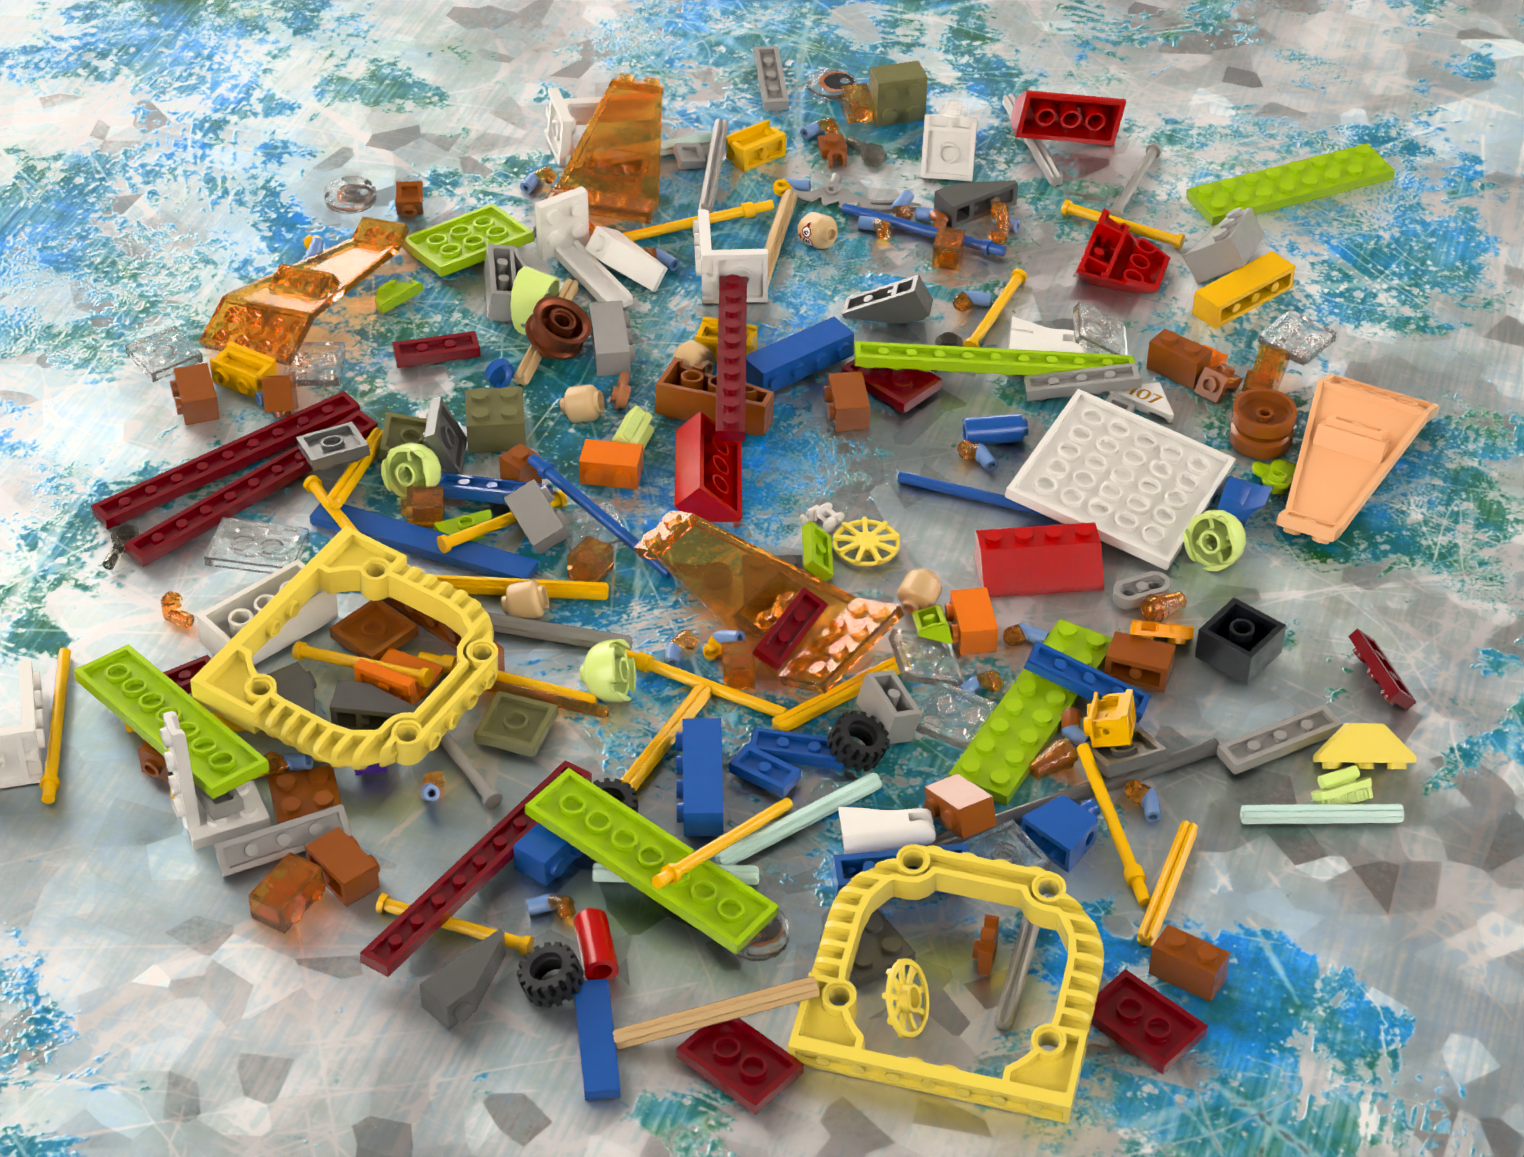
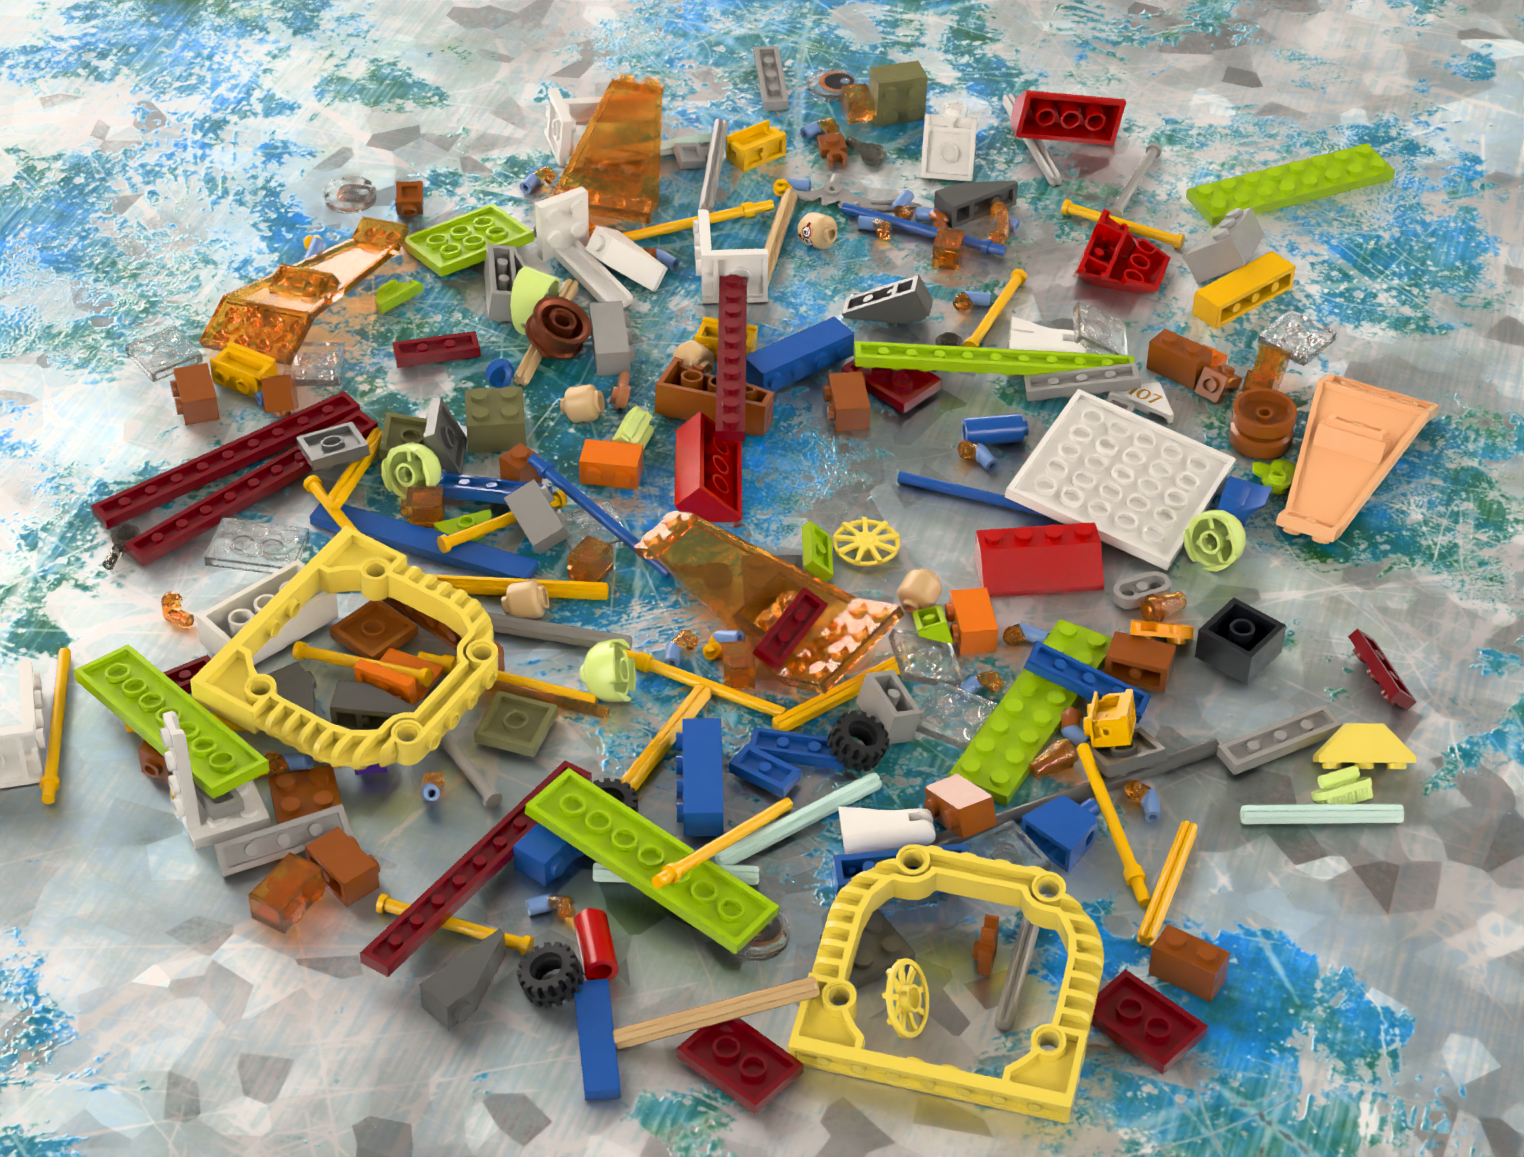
(819, 512): white piece -> none

